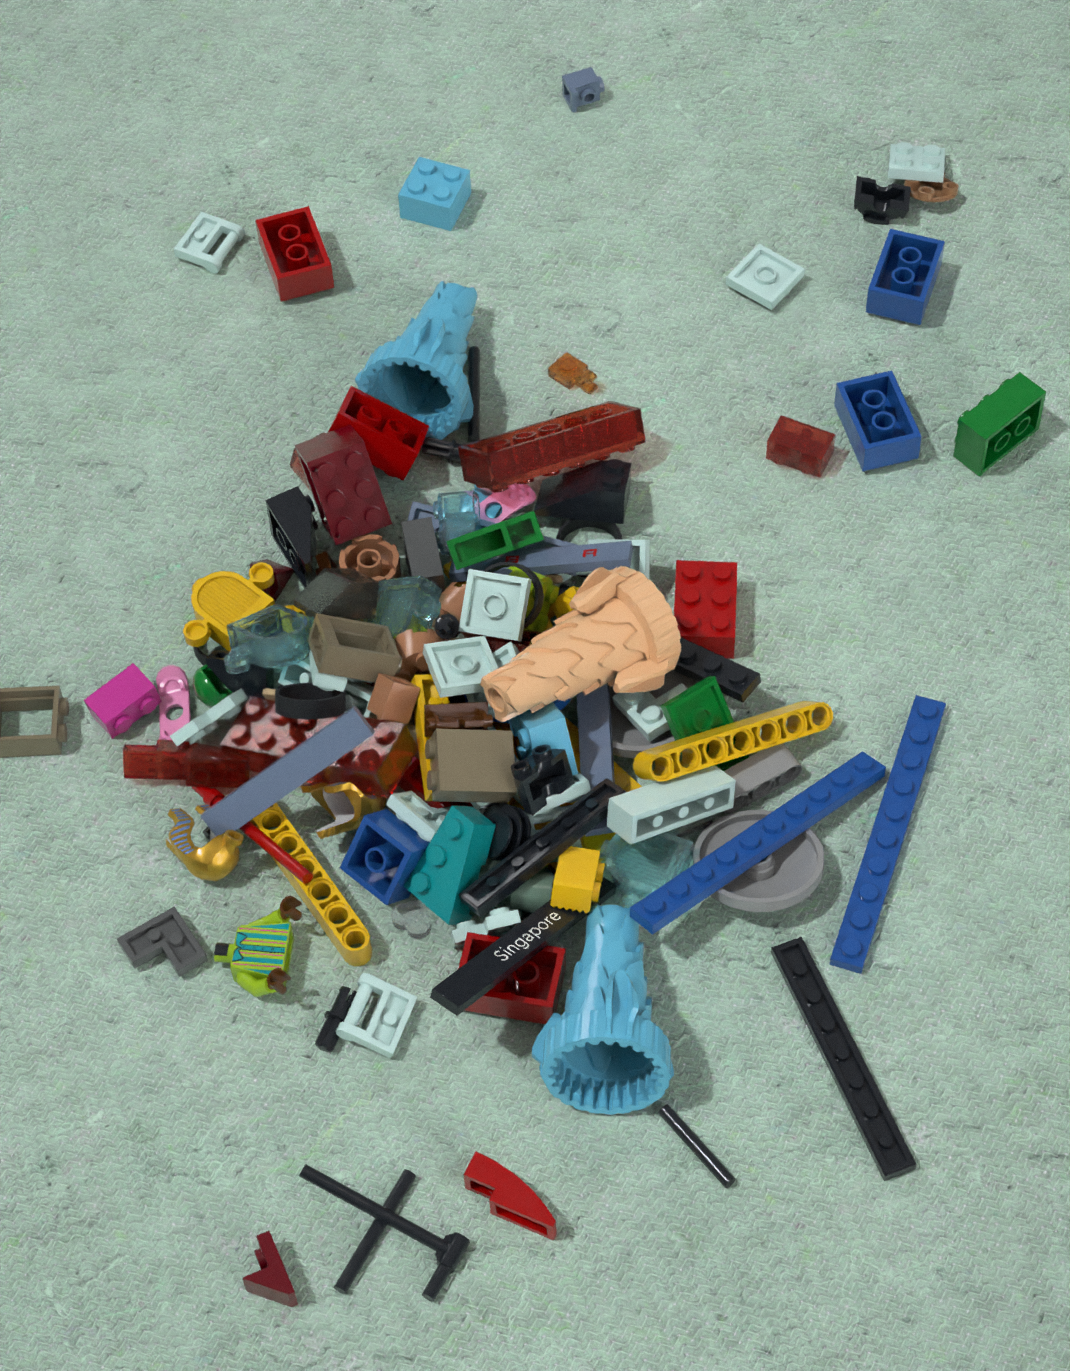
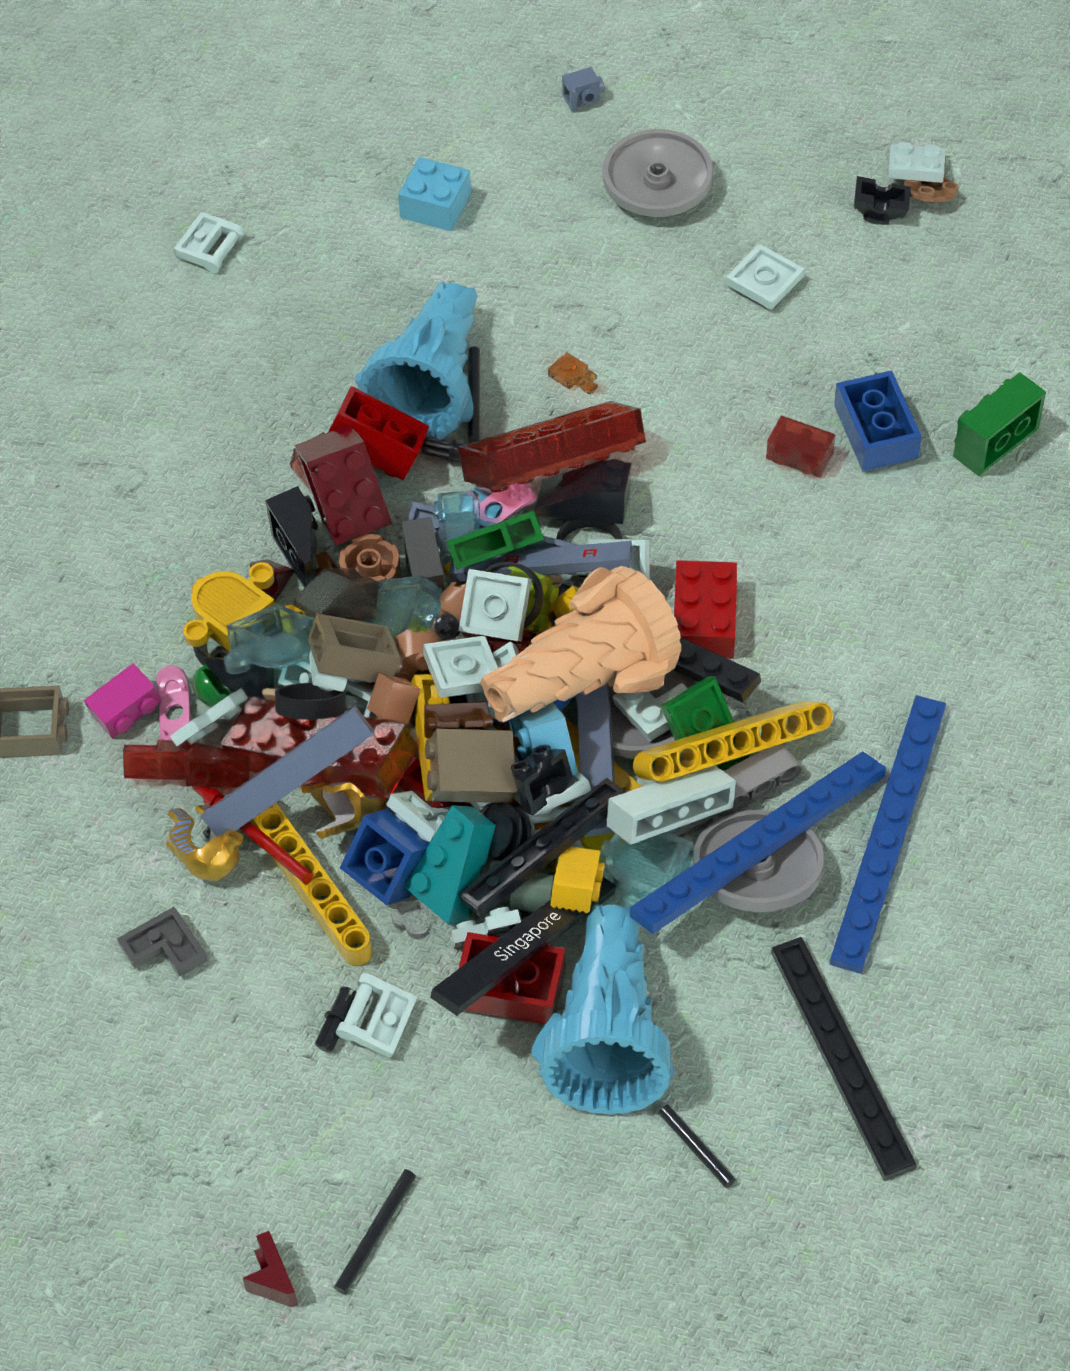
(262, 951): torso -> none
(294, 253): red brick -> none
(448, 1250): black bar -> none
(509, 1196): red slope -> none
(657, 172): none -> light grey dish
(905, 276): blue brick -> none

